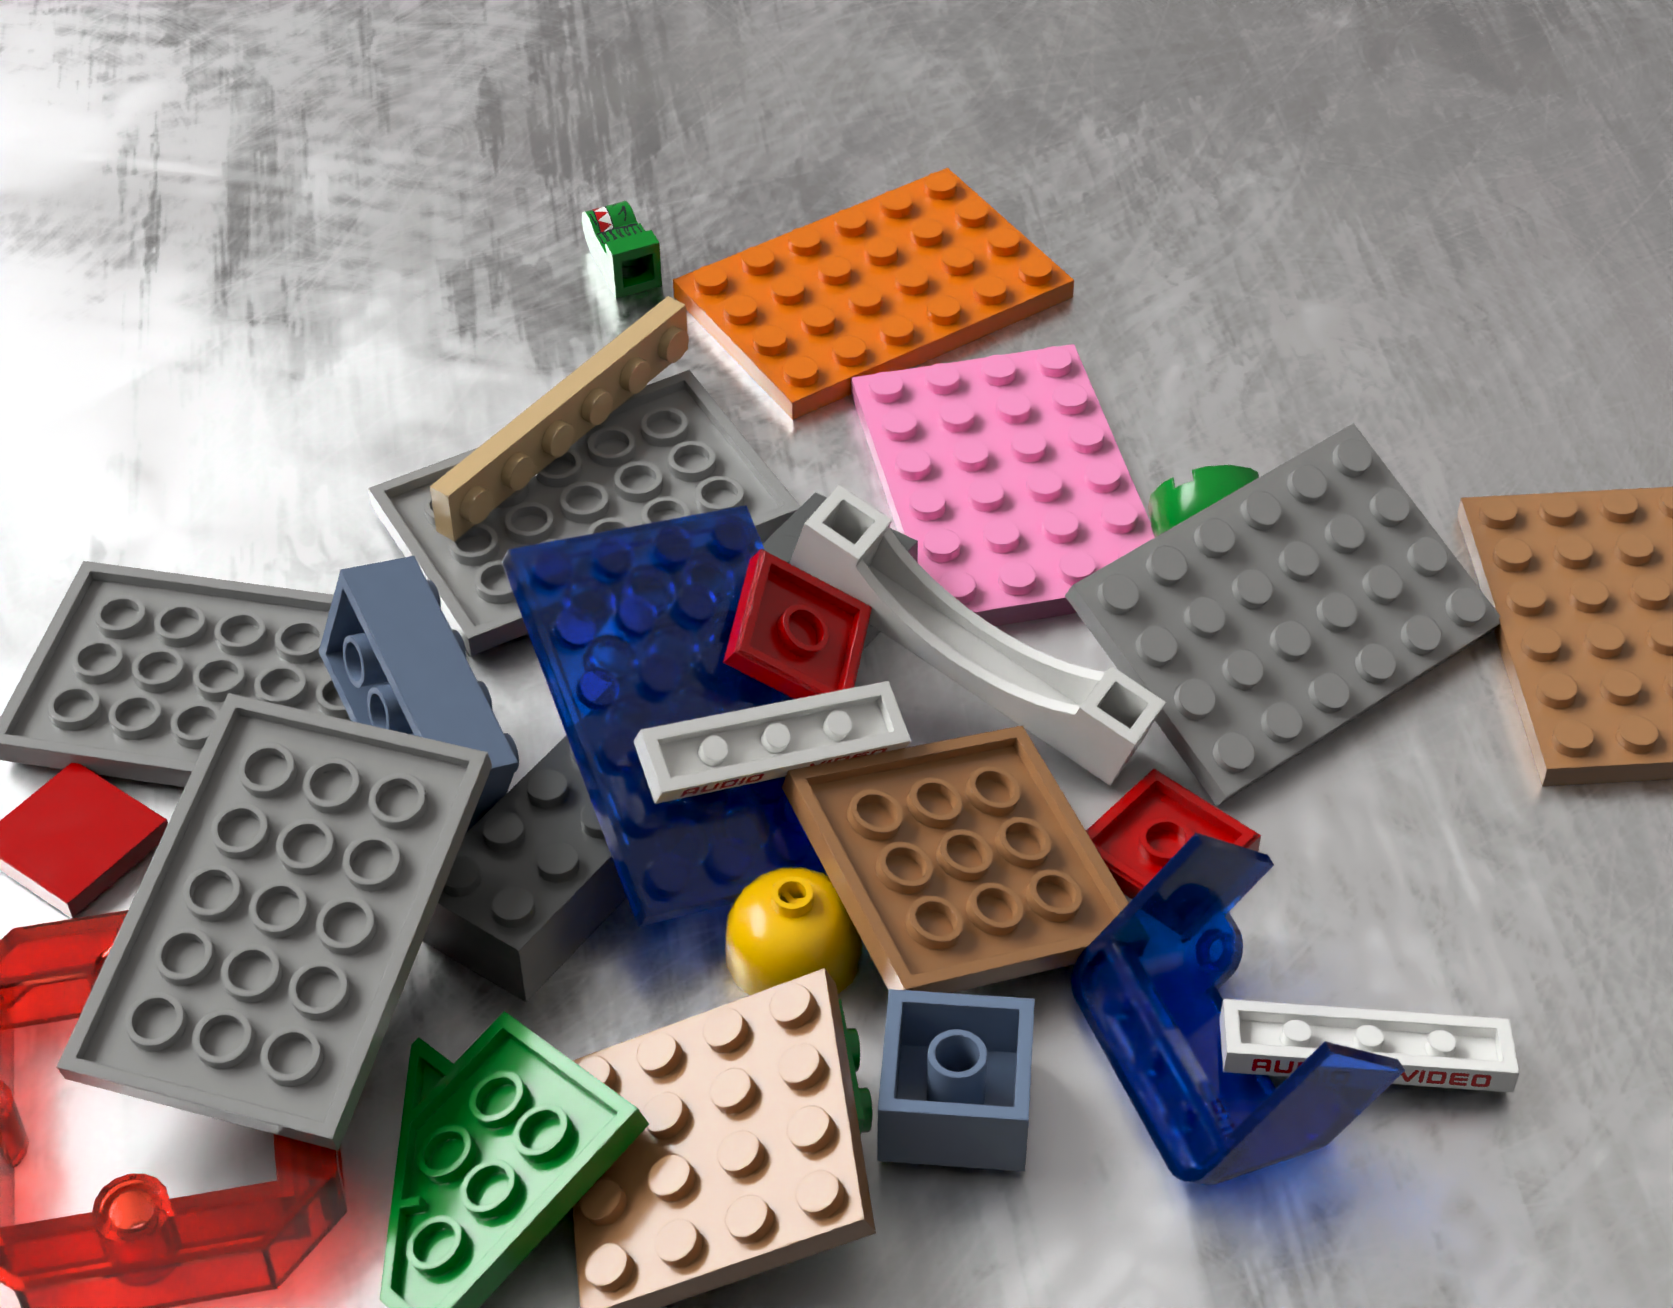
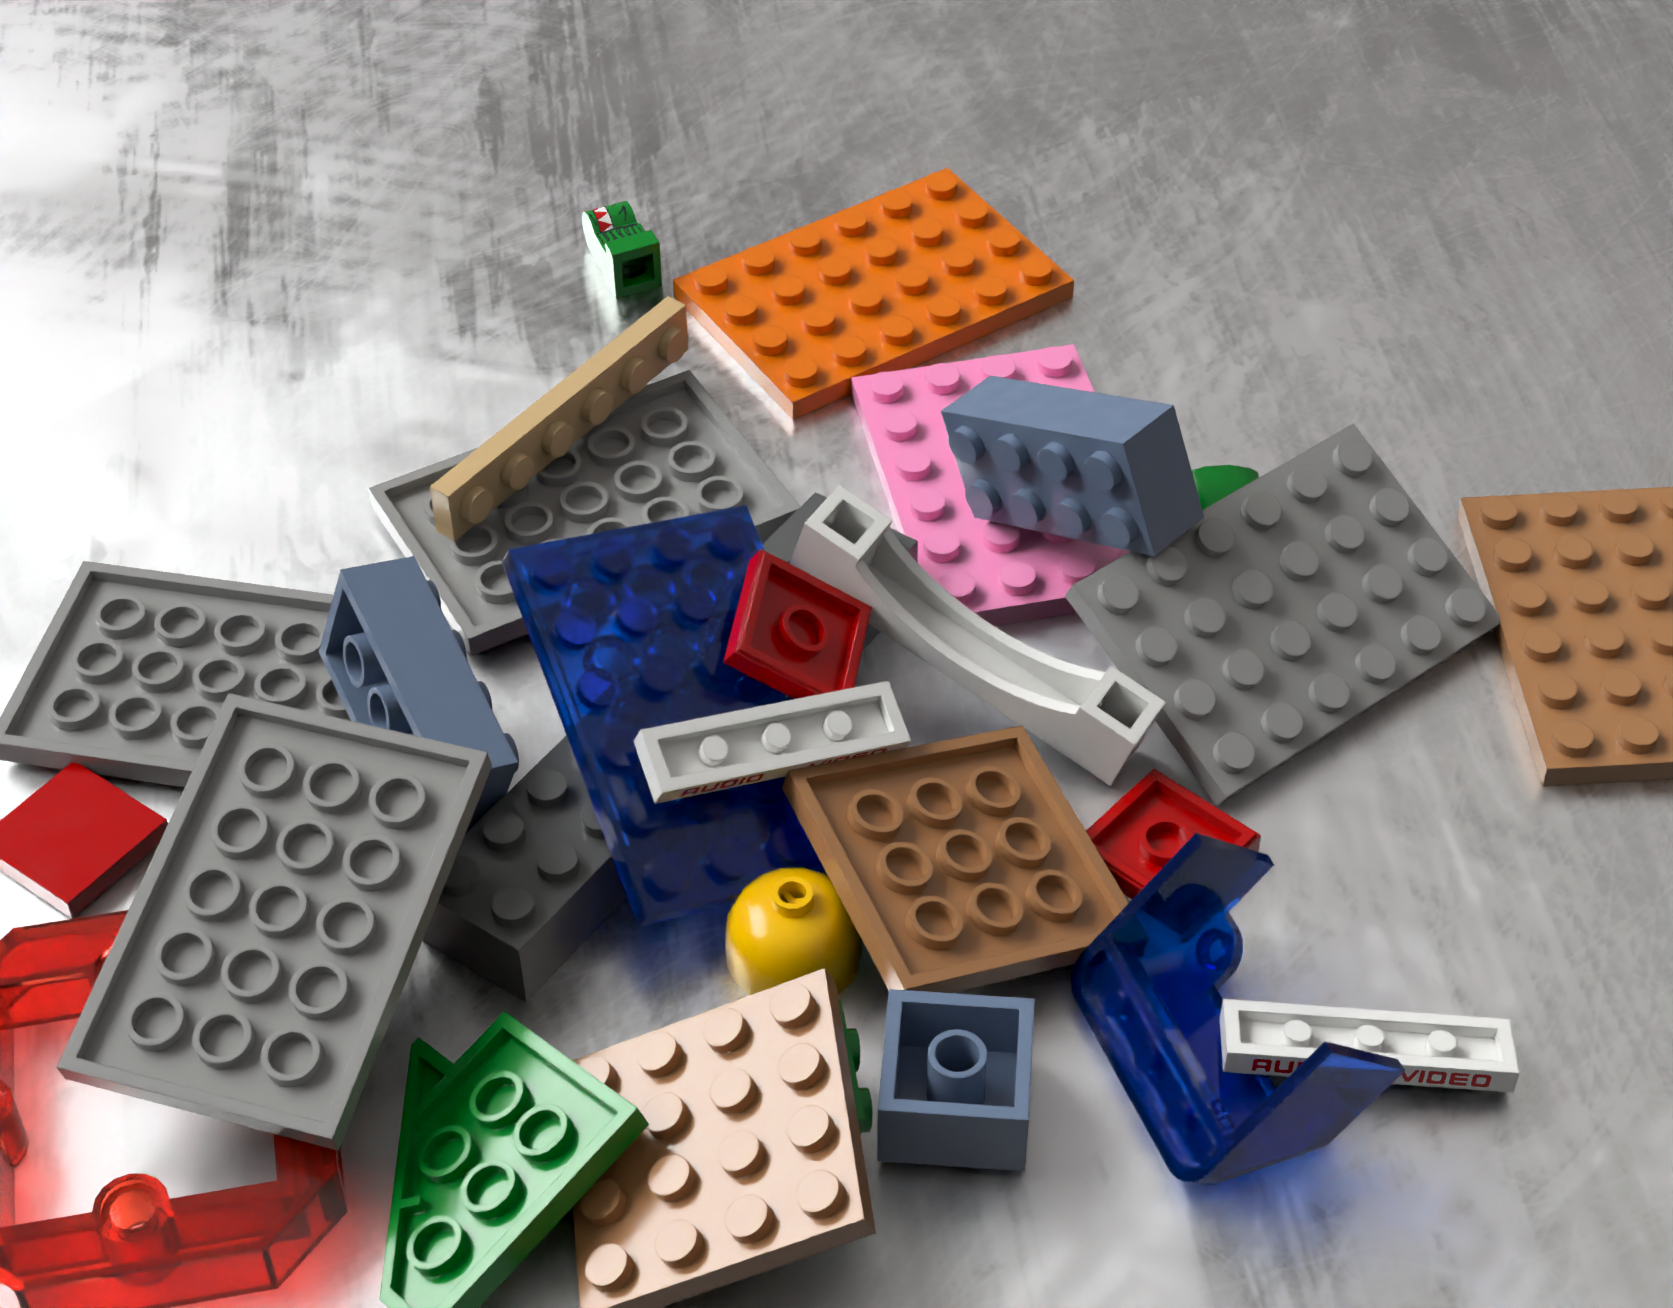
(1074, 463): none -> sand blue brick

